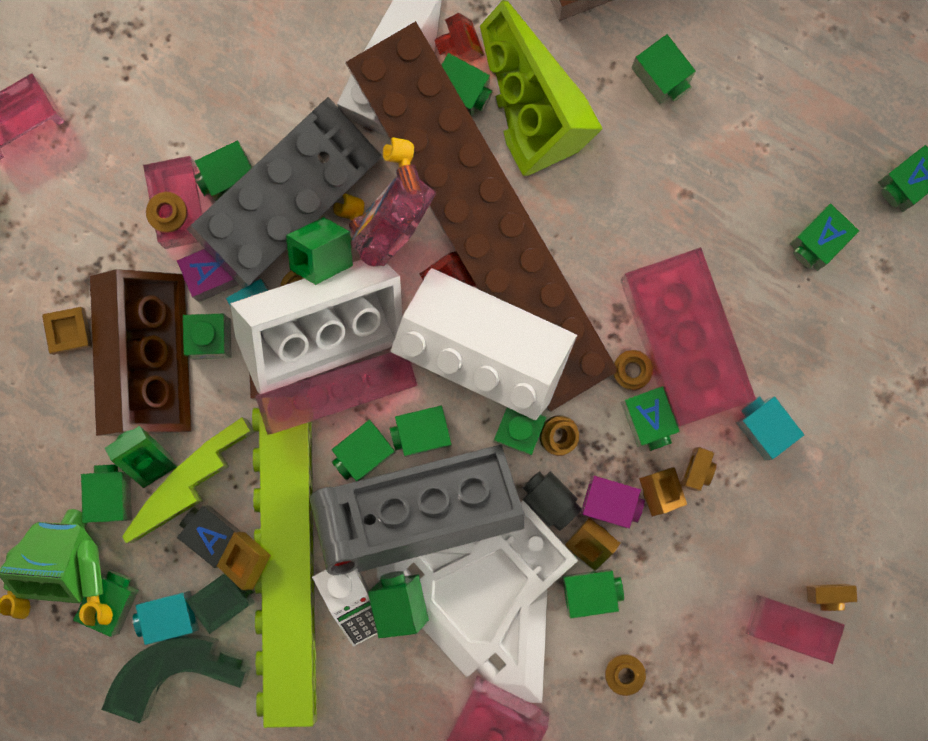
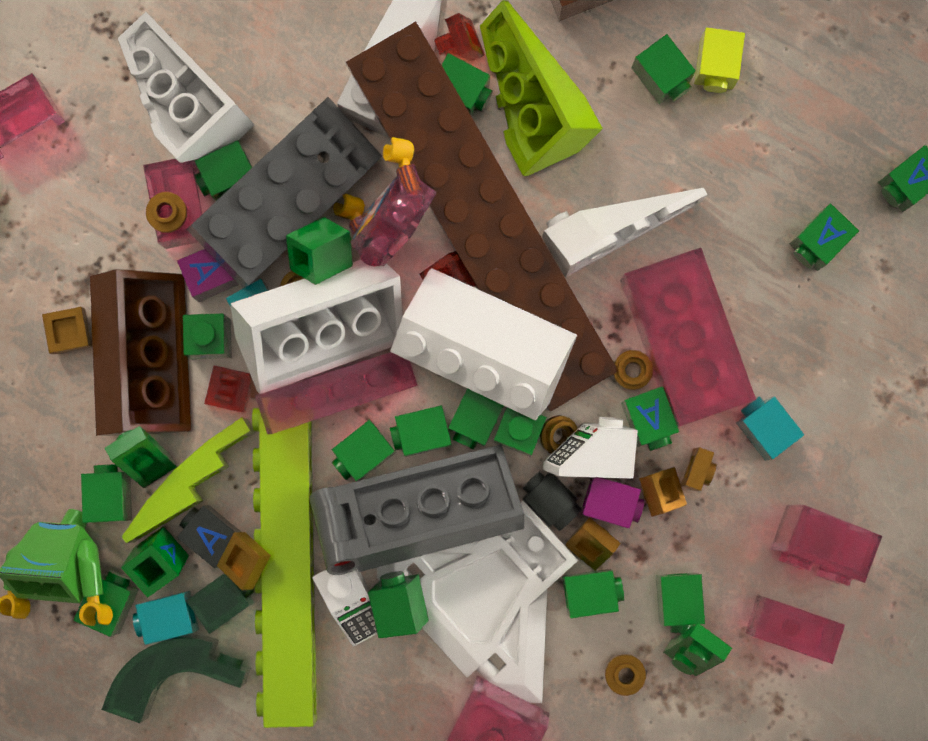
(155, 562): none -> green brick
(182, 101): none -> white wedge
(228, 389): none -> clear red tile
(474, 419): none -> green brick
(596, 451): none -> white slope
(598, 231): none -> white wedge
(680, 600): none -> green brick
(696, 650): none -> green plate
(719, 59): none -> neon yellow brick
(825, 542): none -> clear pink brick
(832, 596): pearl gold plate -> none

